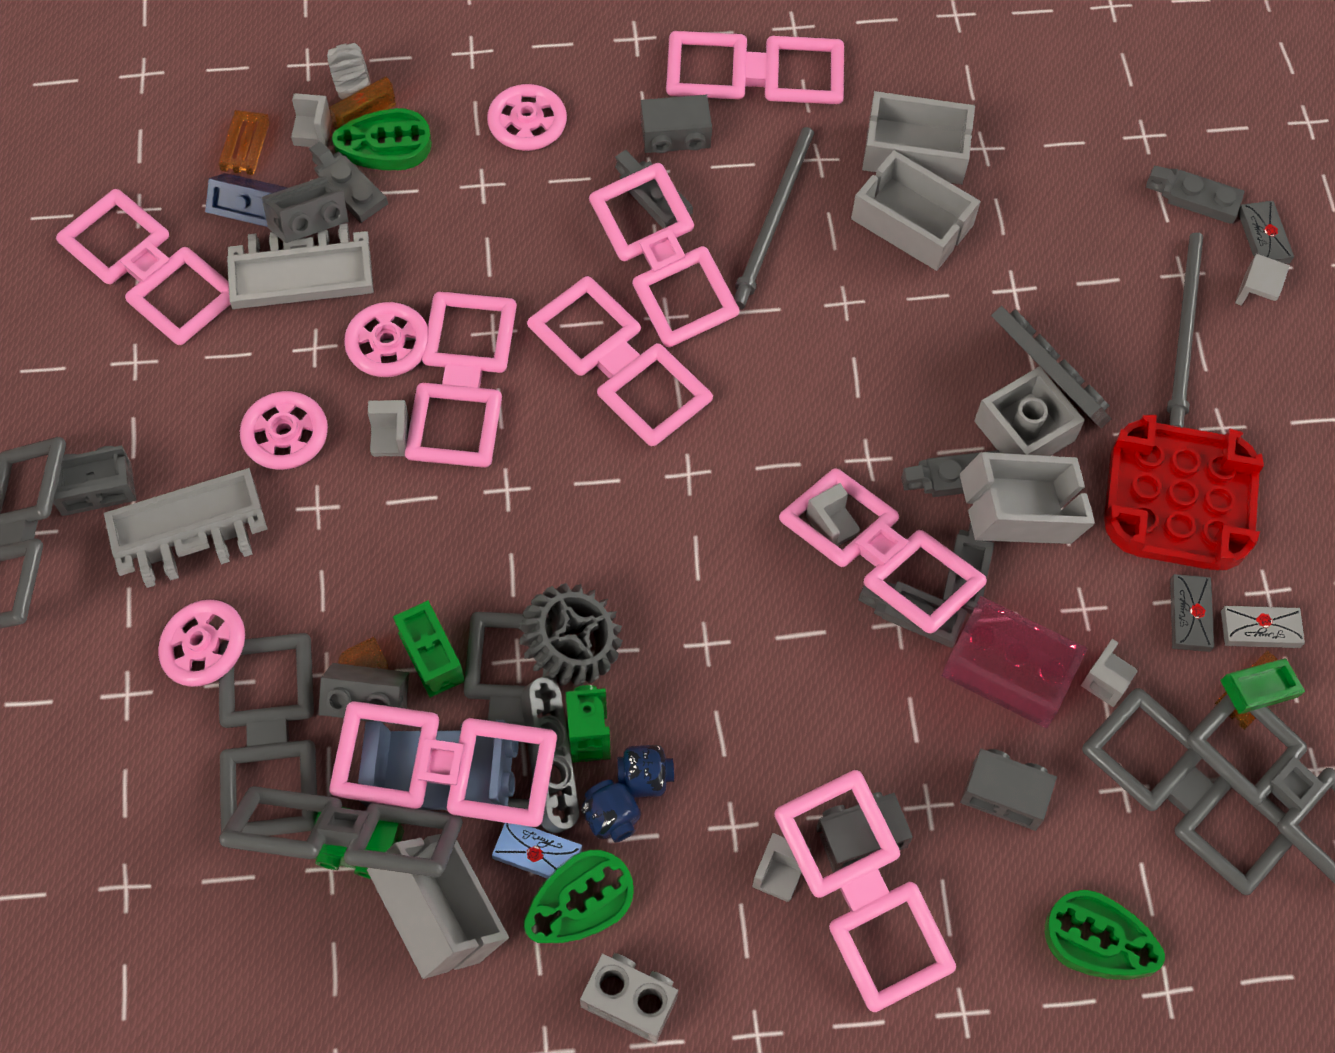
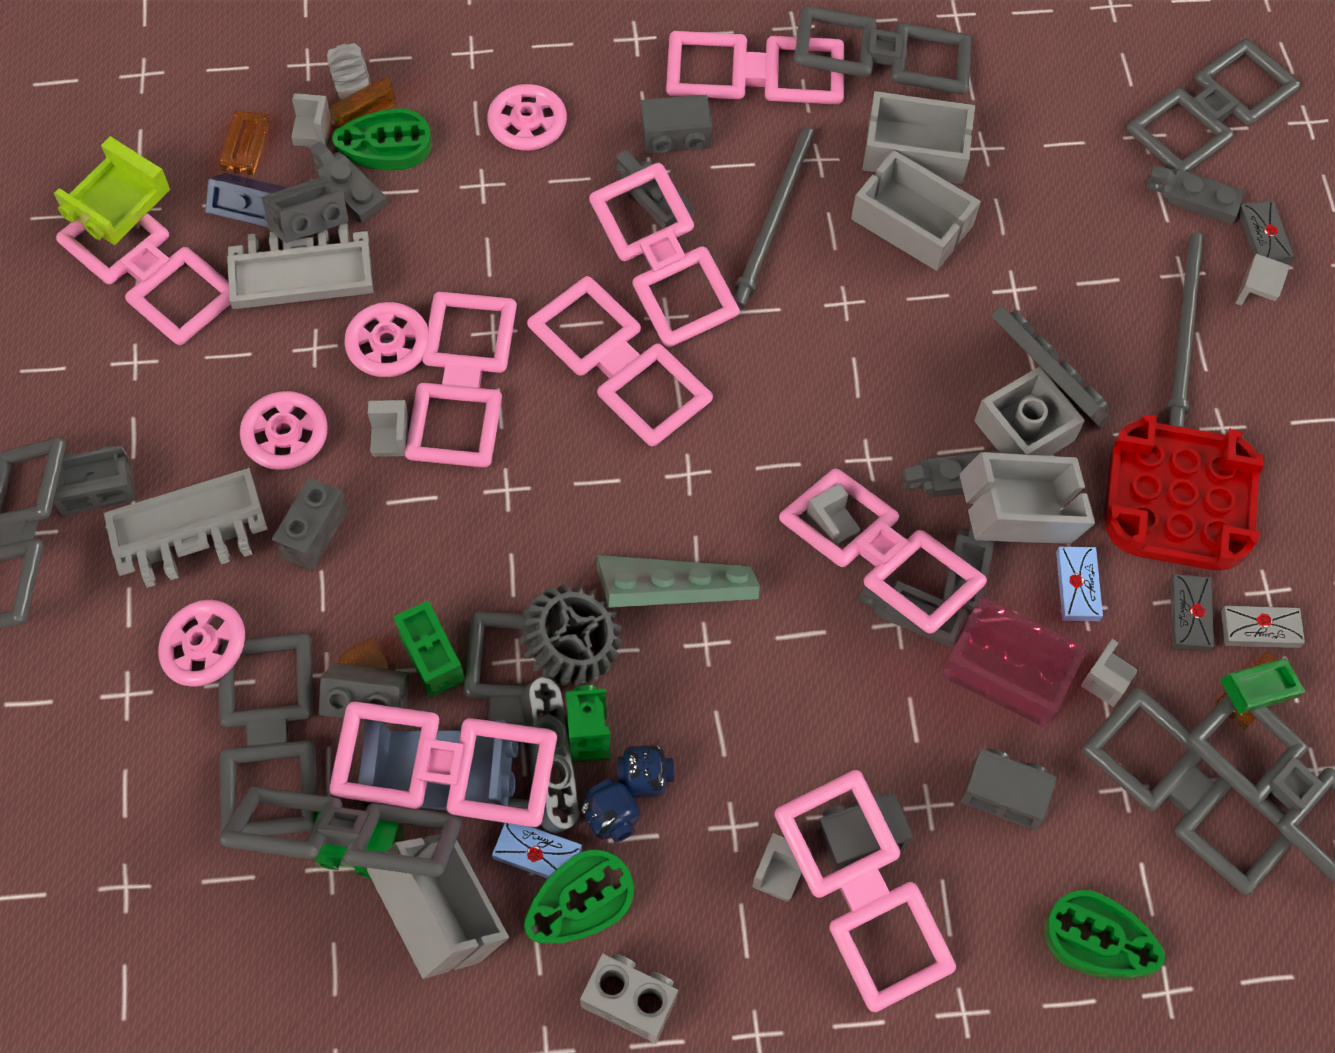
(114, 193): none -> lime panel
(310, 524): none -> dark grey hinge
(659, 582): none -> sand green wing
(883, 48): none -> dark grey bar
(1079, 584): none -> light blue tile
(1213, 106): none -> dark grey bar

